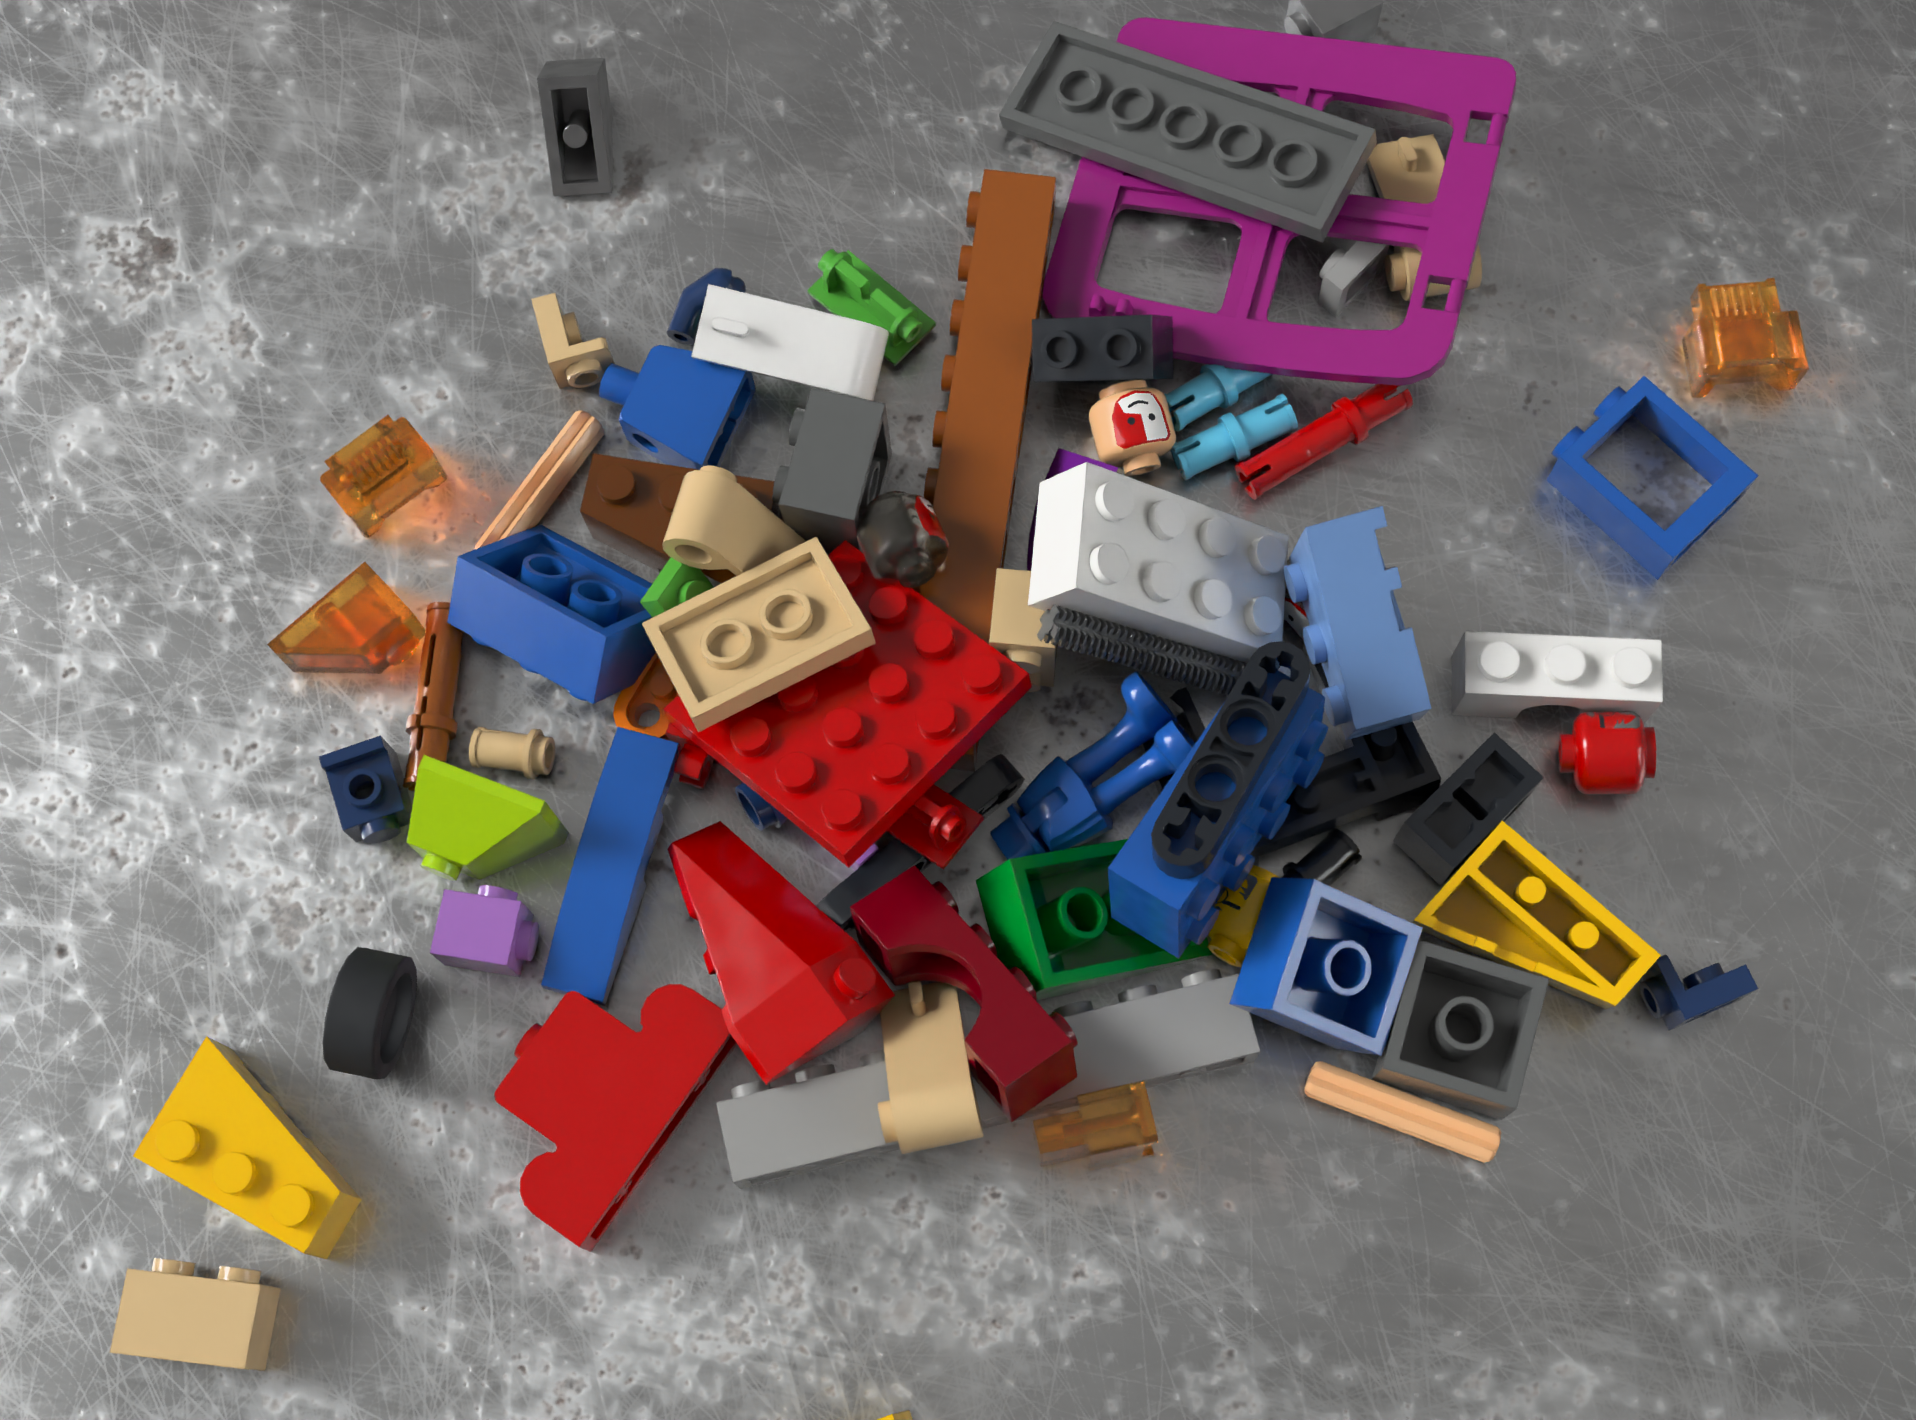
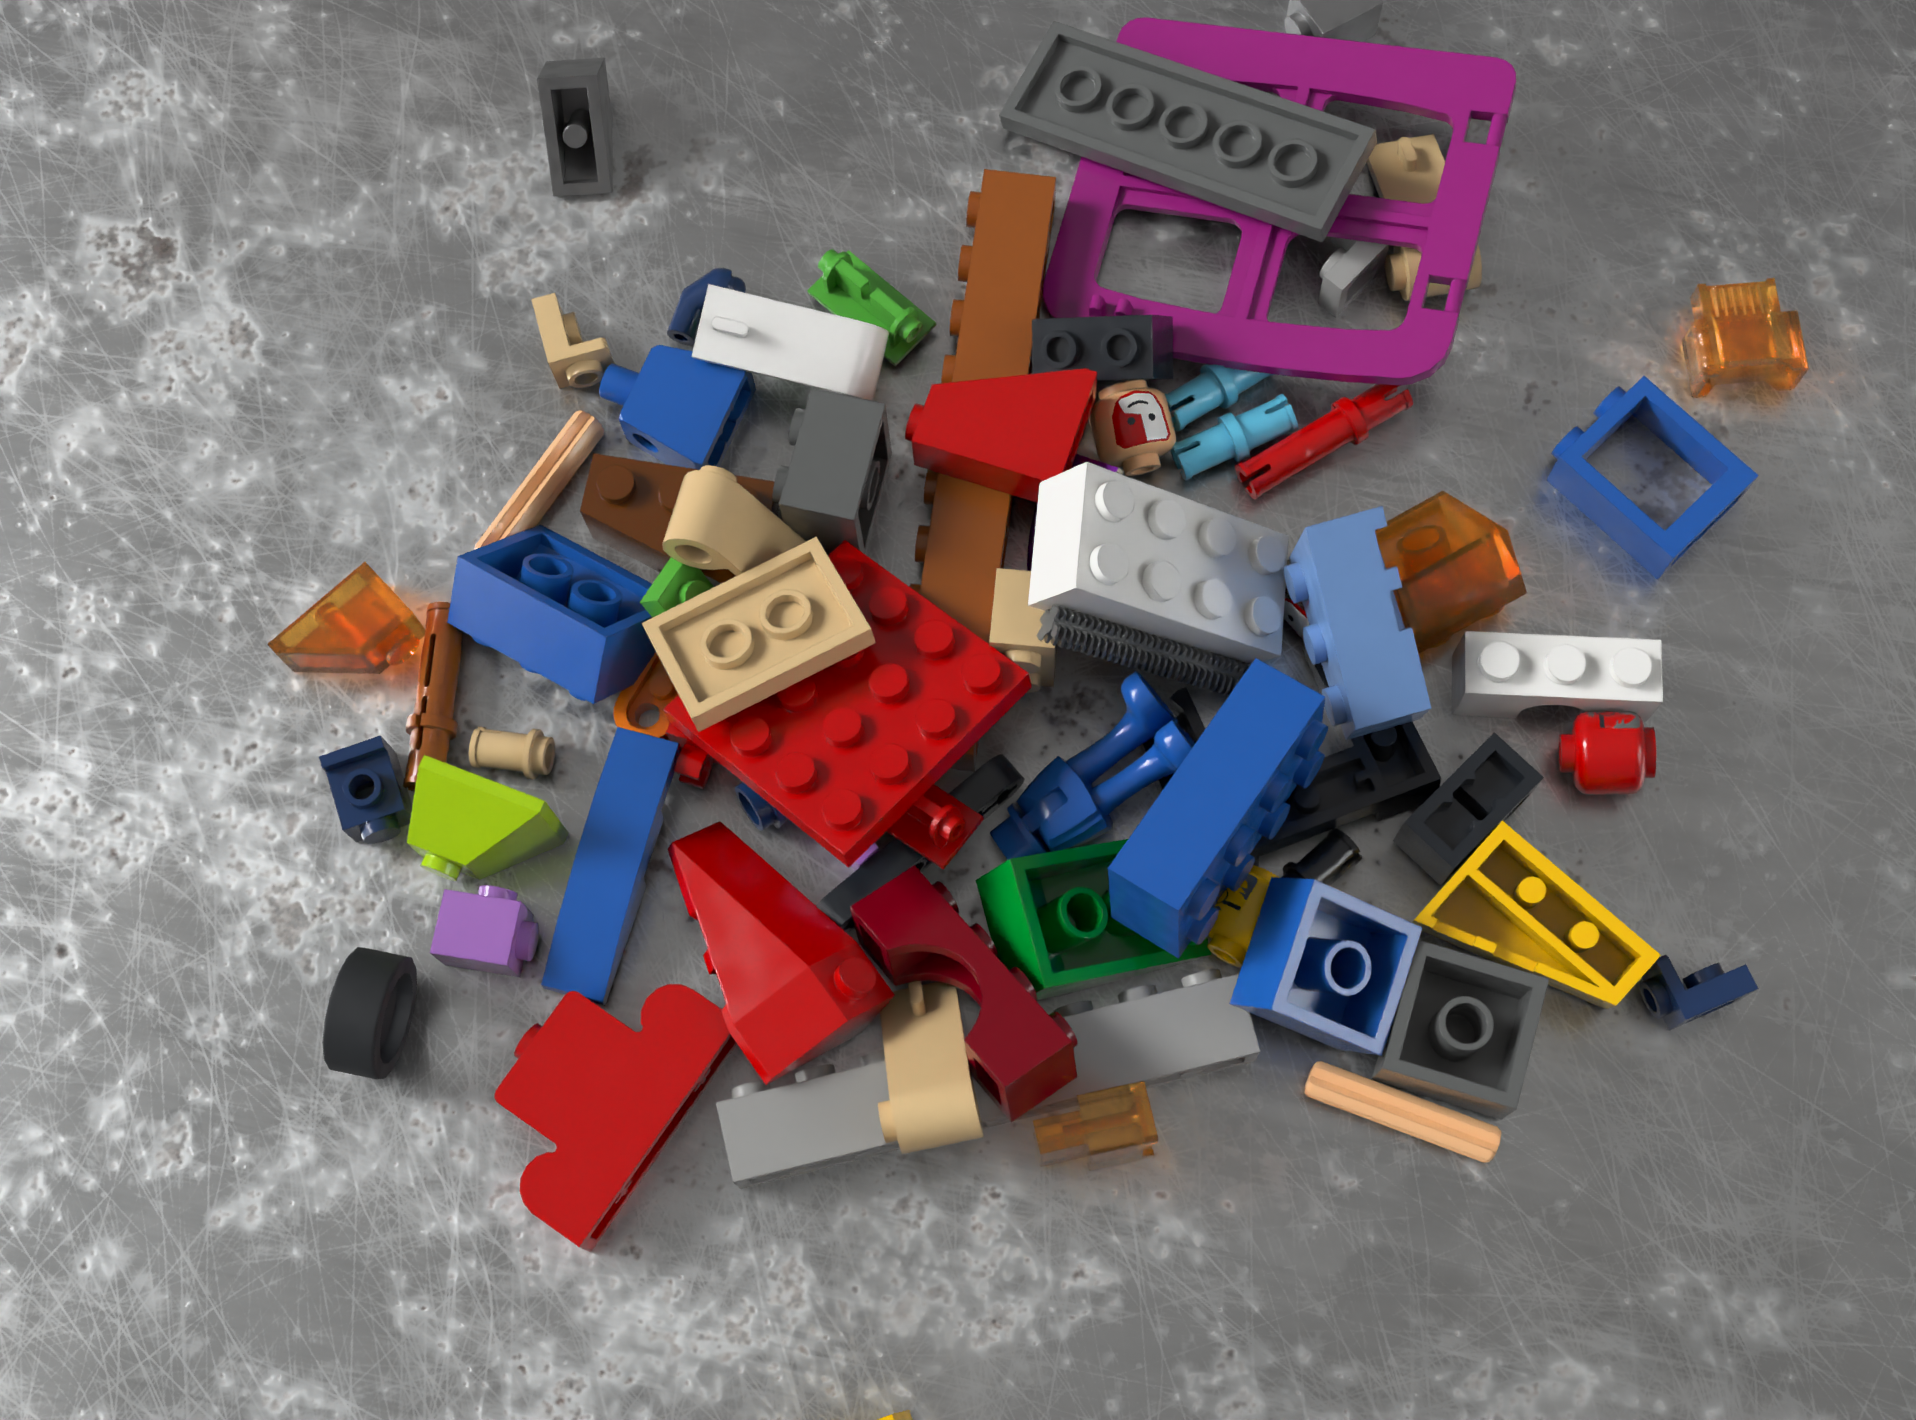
(196, 1318): tan brick -> none
(247, 1155): yellow wedge -> none
(381, 473): clear orange piece -> none
(902, 539): clear smoke head -> none
(1004, 428): none -> red slope
(1224, 755): black beam -> none
(1450, 567): none -> clear orange slope

